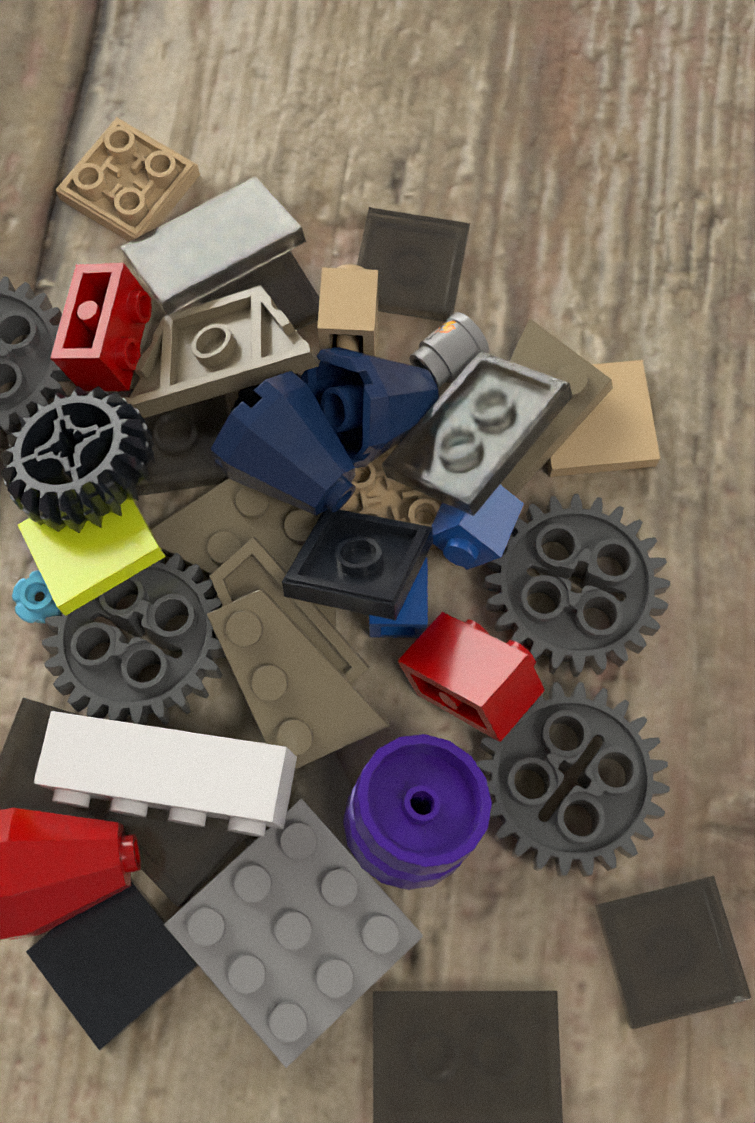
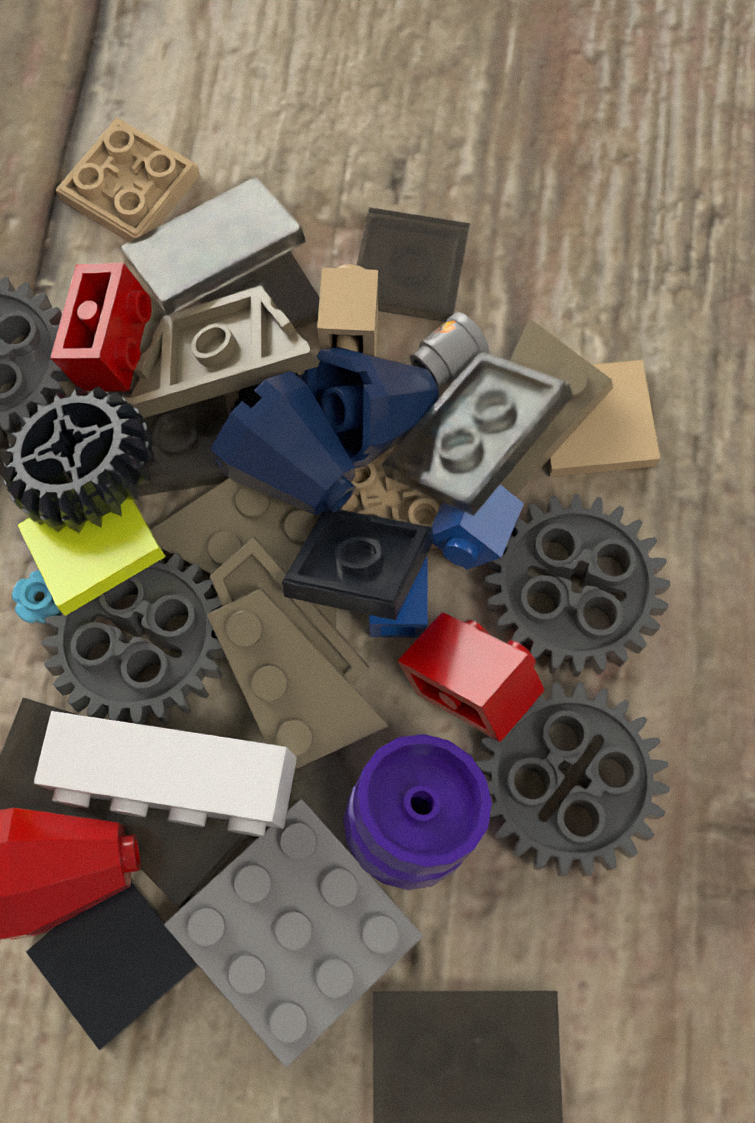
(672, 952): clear smoke tile -> none

